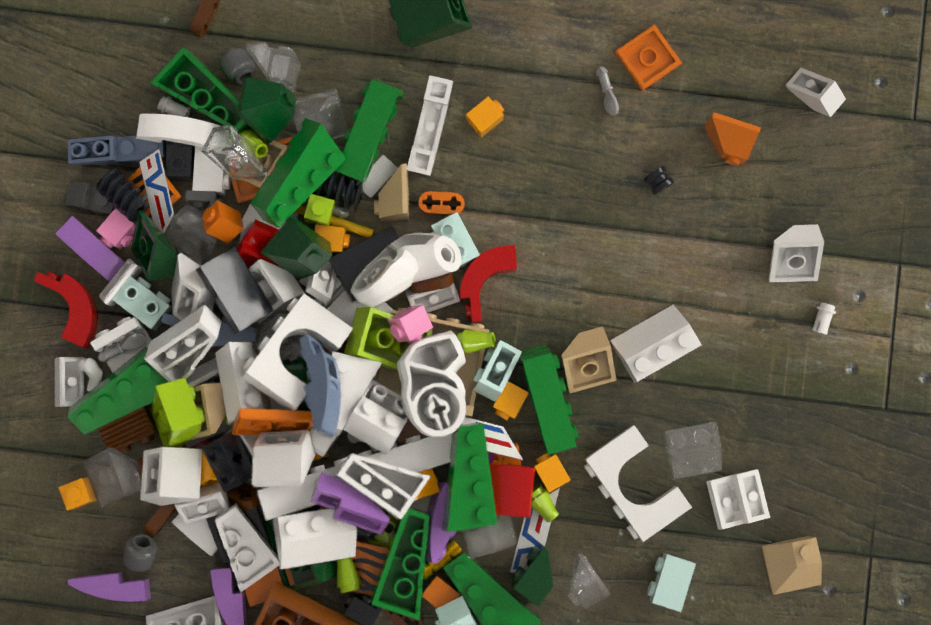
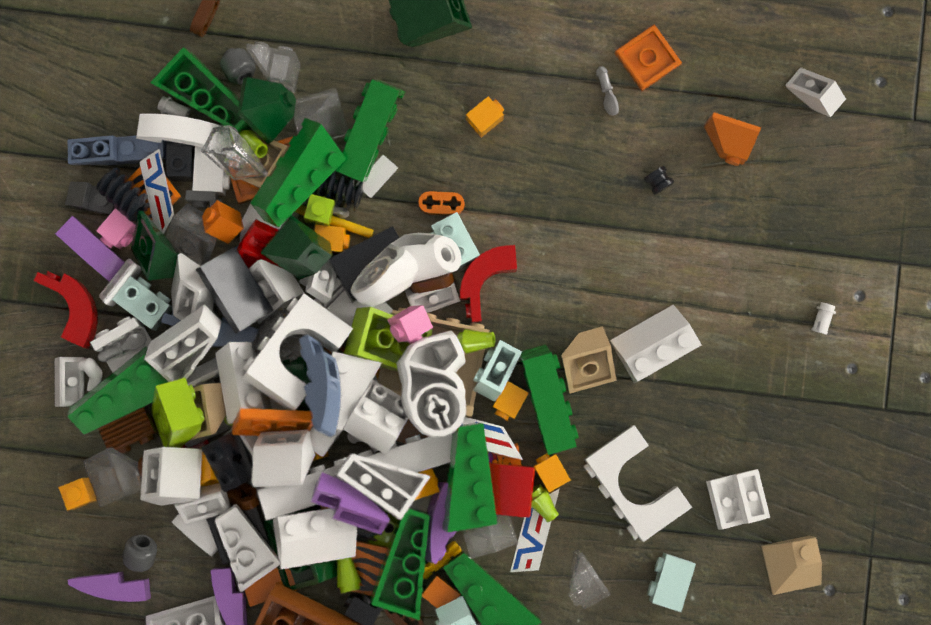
(159, 519): reddish brown beam -> none
(394, 197): tan slope -> none
(430, 125): white slope -> none
(535, 578): dark green slope -> none
(693, 450): clear slope -> none
(797, 255): white slope -> none

